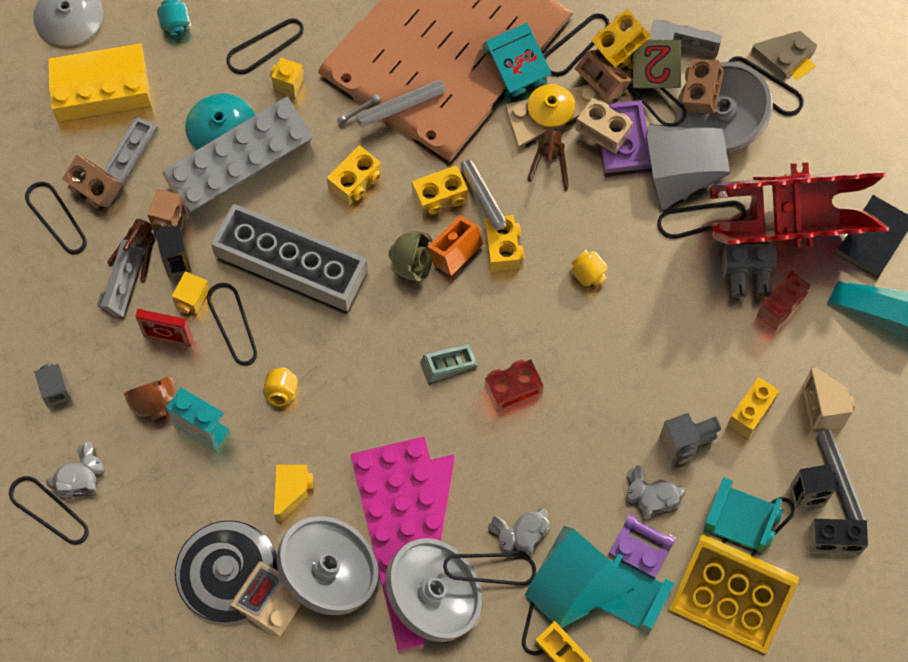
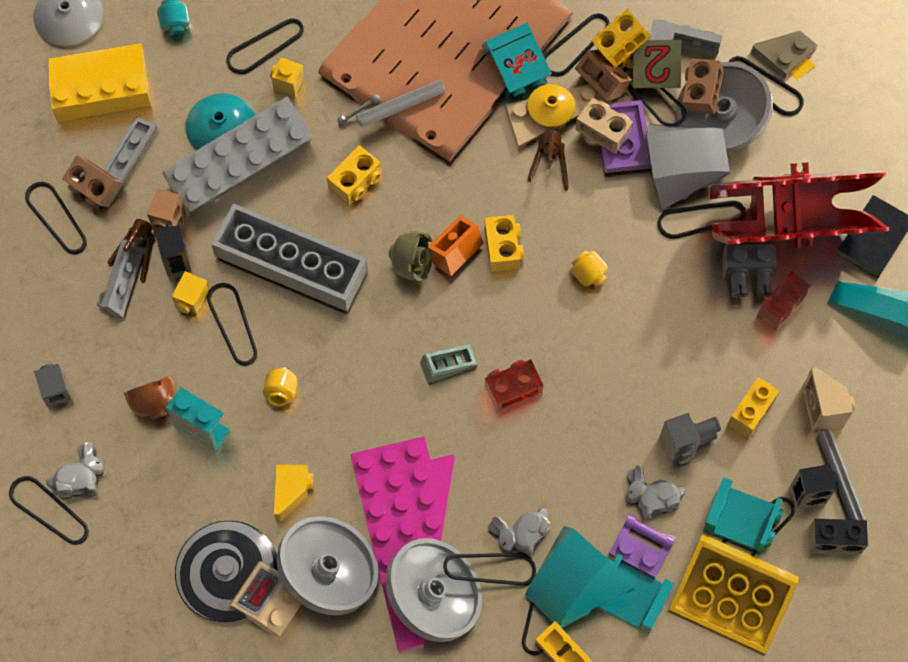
(164, 327): red tile -> none
(436, 185): yellow brick -> none
(483, 195): light grey axle -> none

